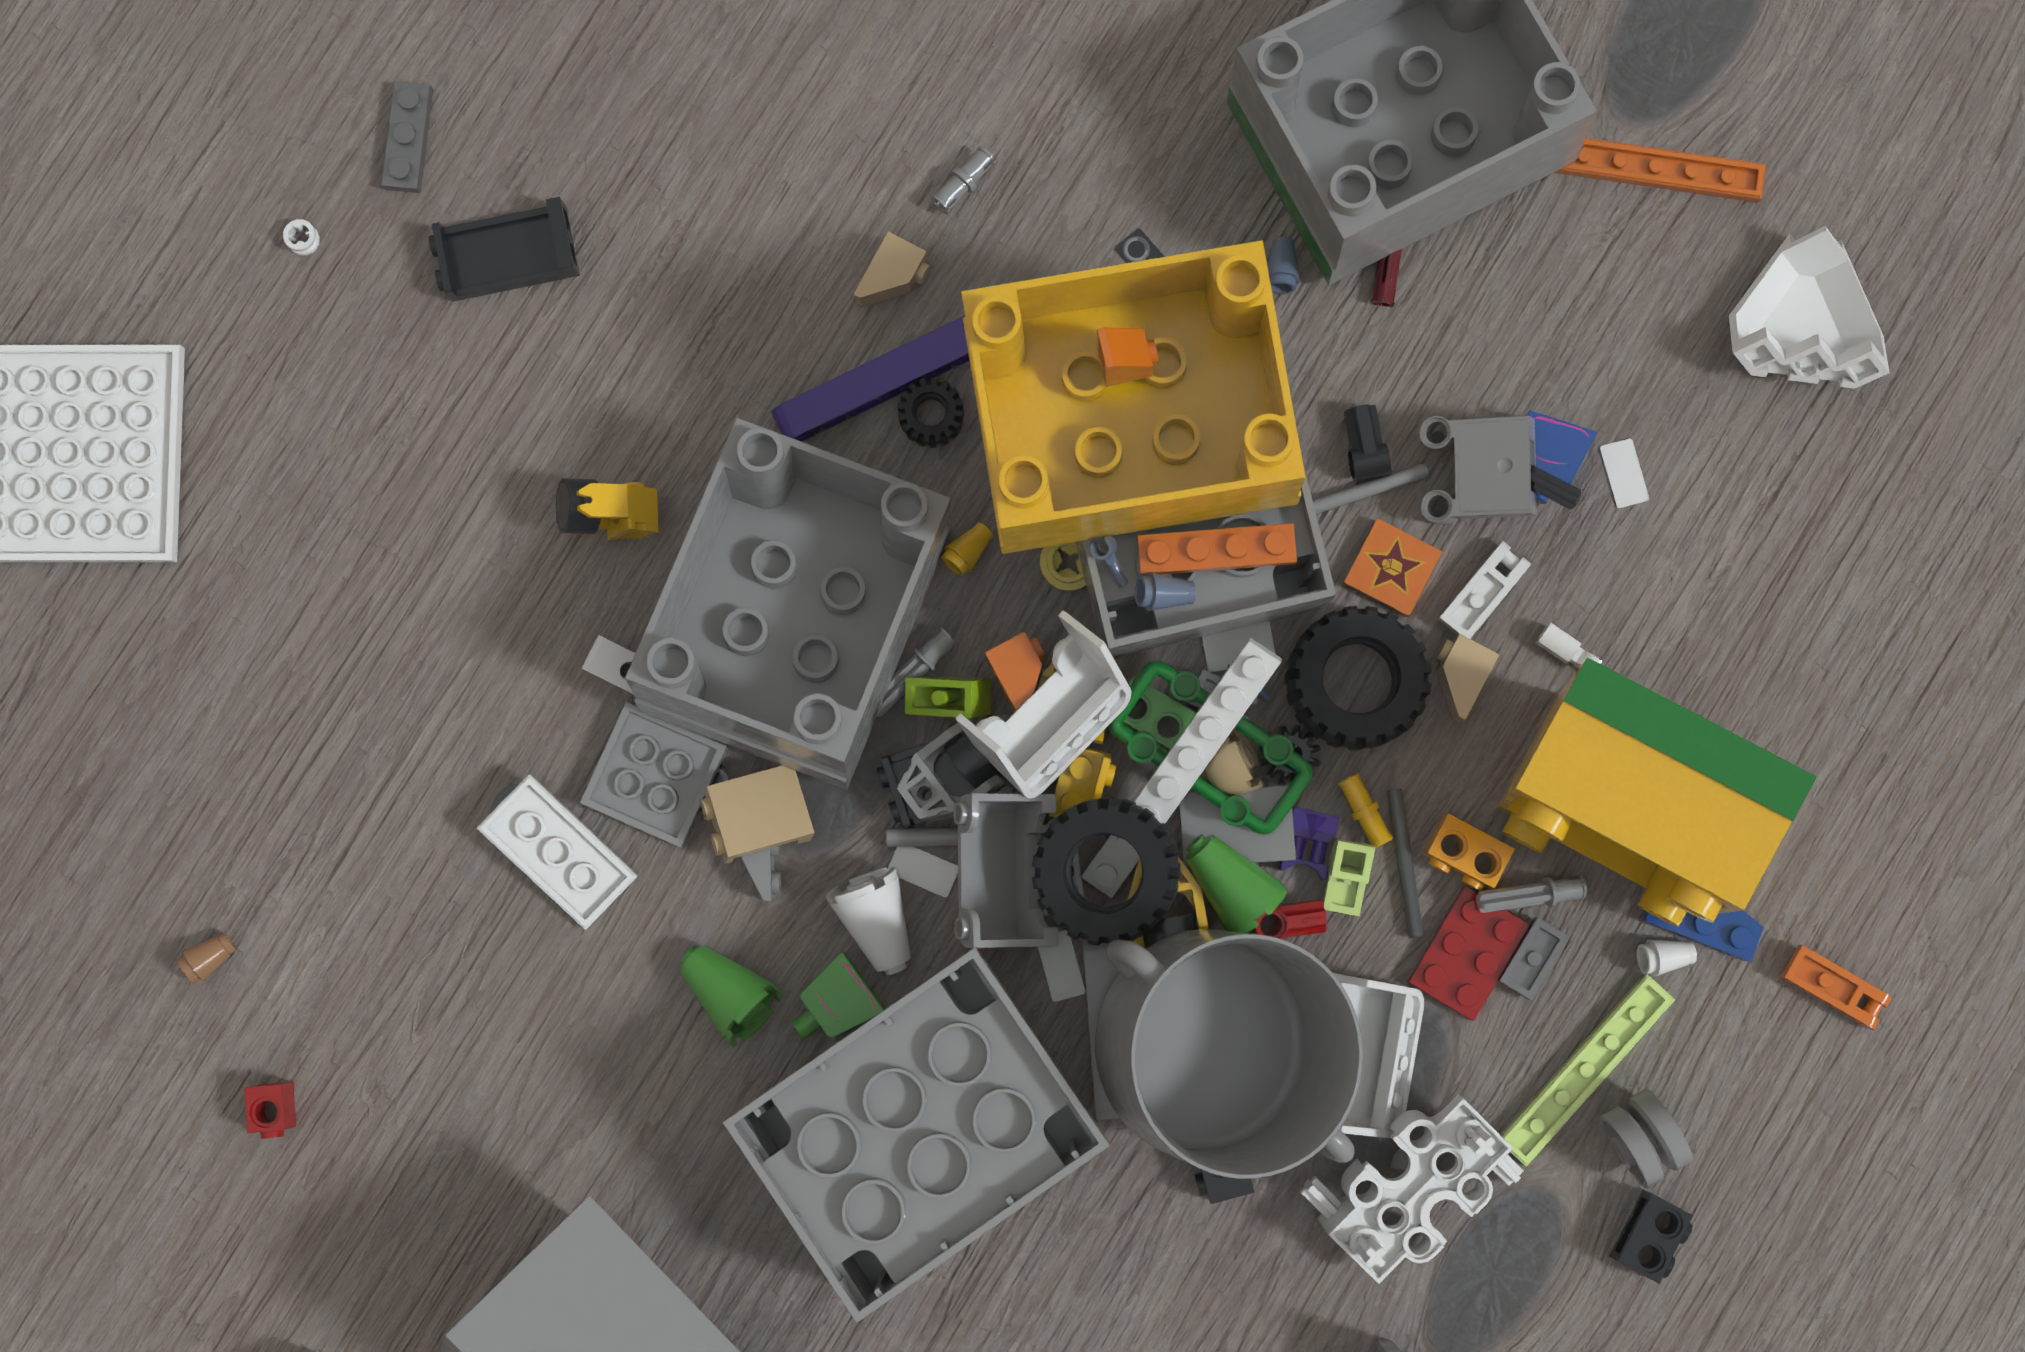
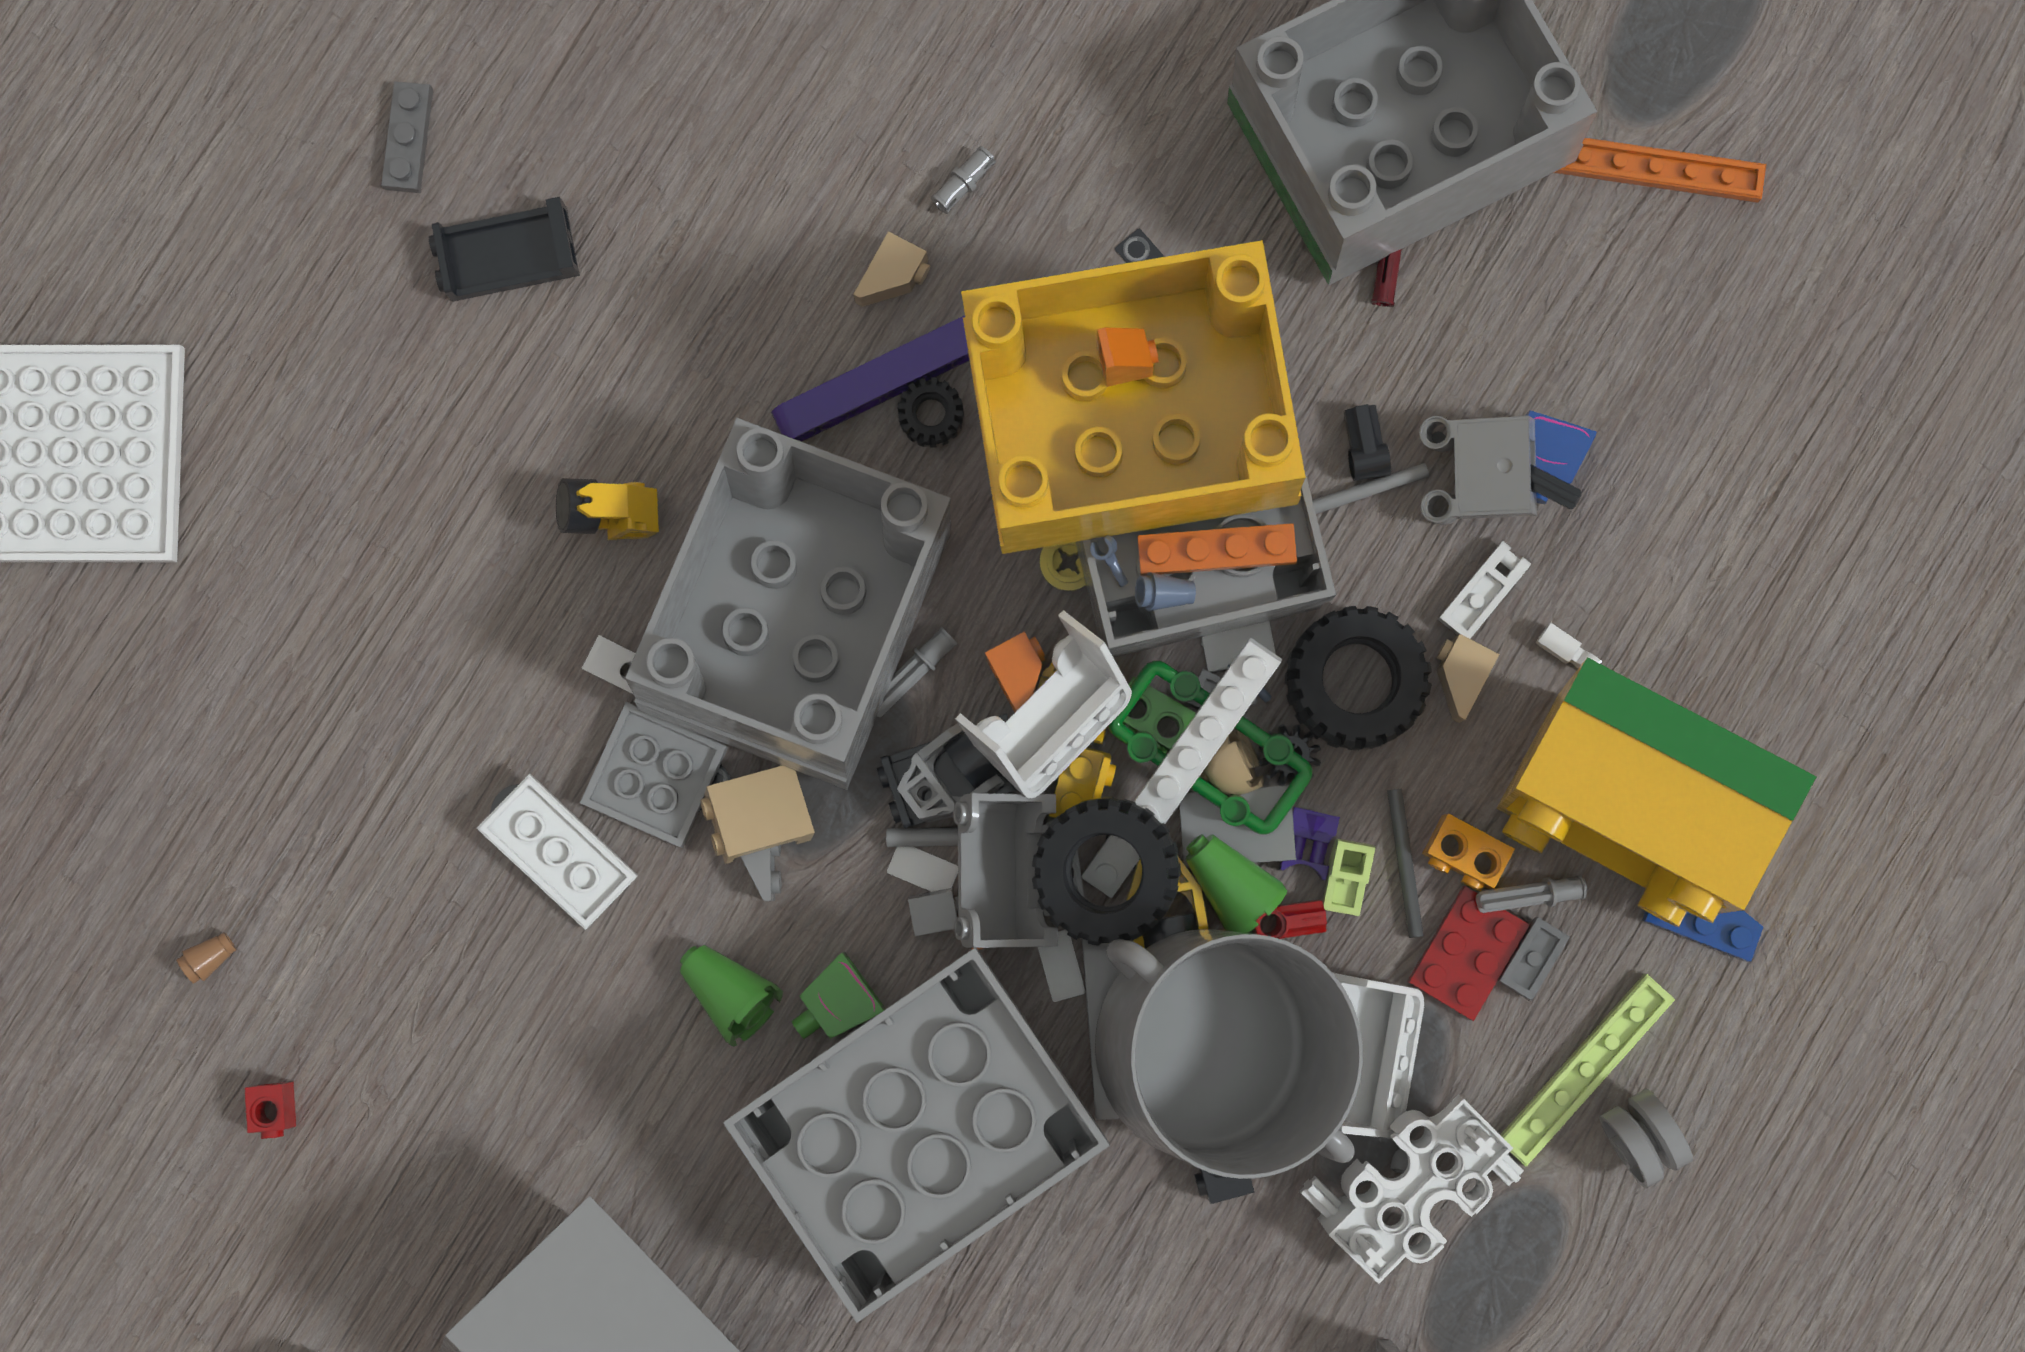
(300, 247): white bush -> none
(875, 918): white cone -> none
(933, 911): none -> light grey brick
(948, 696): lime slope -> none
(966, 550): yellow cone -> none
(1283, 266): sand blue cone -> none
(1365, 810): yellow pin -> none
(1392, 567): orange tile -> none
(1624, 473): white sticker -> none
(1642, 1231): black brick -> none
(1664, 956): white cone -> none
(1809, 317): white panel -> none
(1835, 986): orange plate -> none

